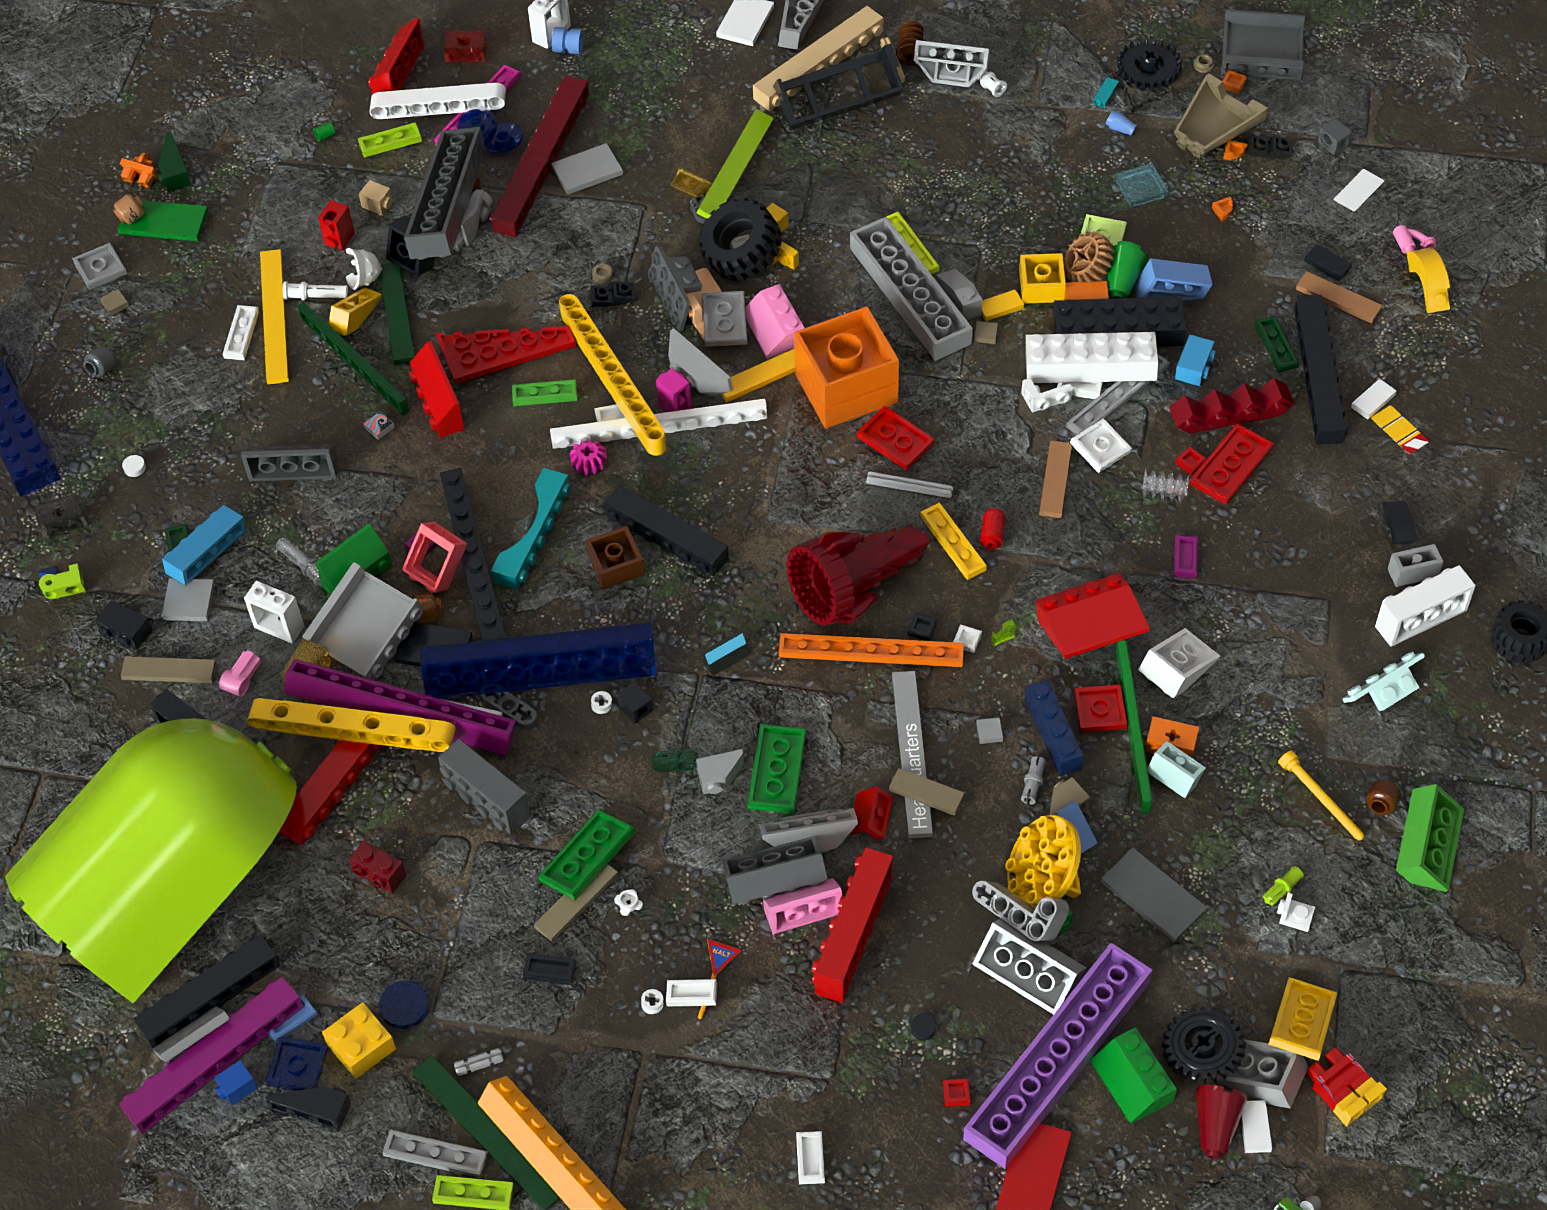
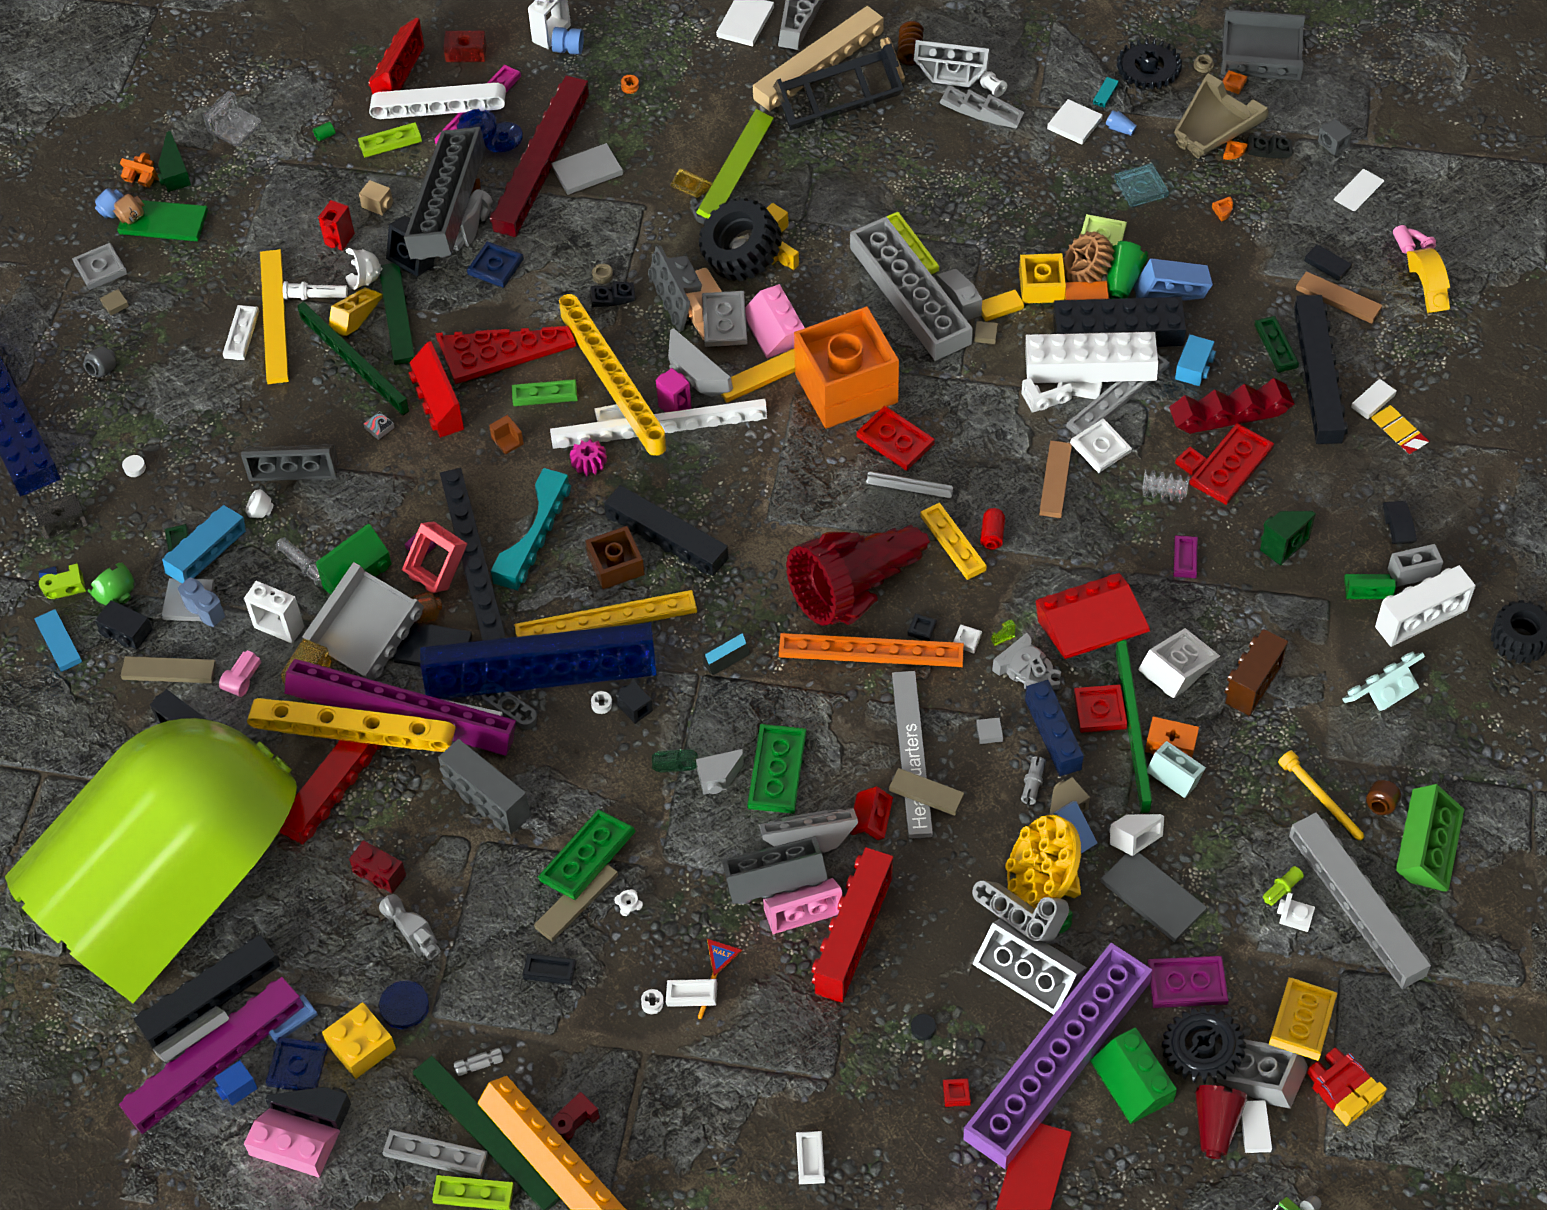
(58, 640): none -> dark azure tile
(106, 201): none -> medium blue head
(113, 585): none -> bright green cylinder
(201, 602): none -> sand blue brick
(229, 121): none -> clear bracket
(259, 504): none -> white cone
(291, 1141): none -> bright pink slope
(412, 926): none -> light grey hips
(495, 264): none -> dark blue tile
(506, 434): none -> dark orange panel
(574, 1115): none -> dark red leg
(614, 615): none -> yellow tile
(629, 79): none -> orange bush
(981, 108): none -> light grey slope
(1026, 664): none -> light grey piece
(1075, 121): none -> white tile
(1136, 832): none -> white slope
(1188, 982): none -> magenta tile
(1255, 671): none -> reddish brown brick
(1286, 534): none -> dark green slope
(1360, 900): none -> light grey brick
(1368, 586): none -> green panel

